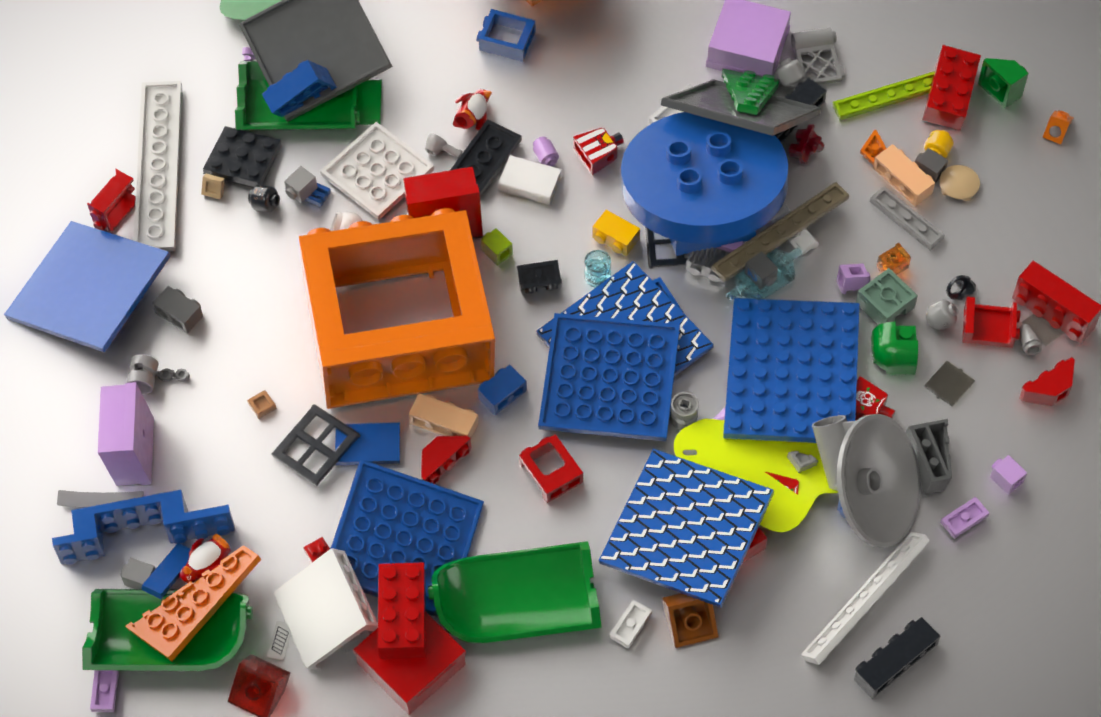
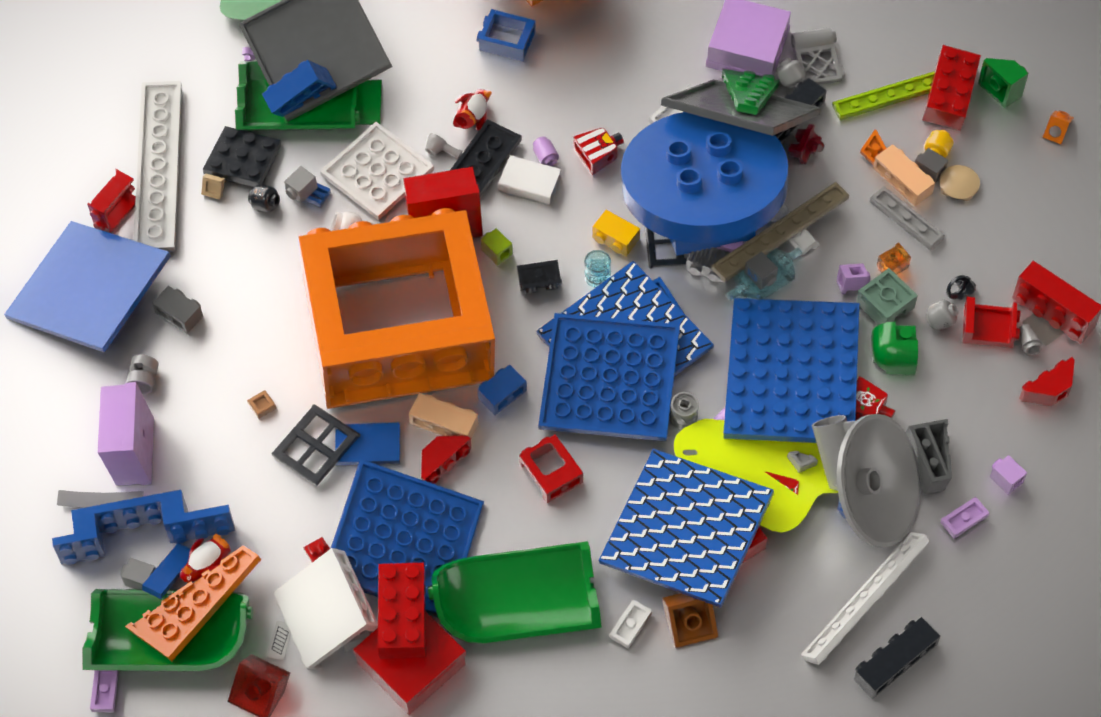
(168, 375): dark grey piece -> none
(949, 383): clear smoke piece -> none

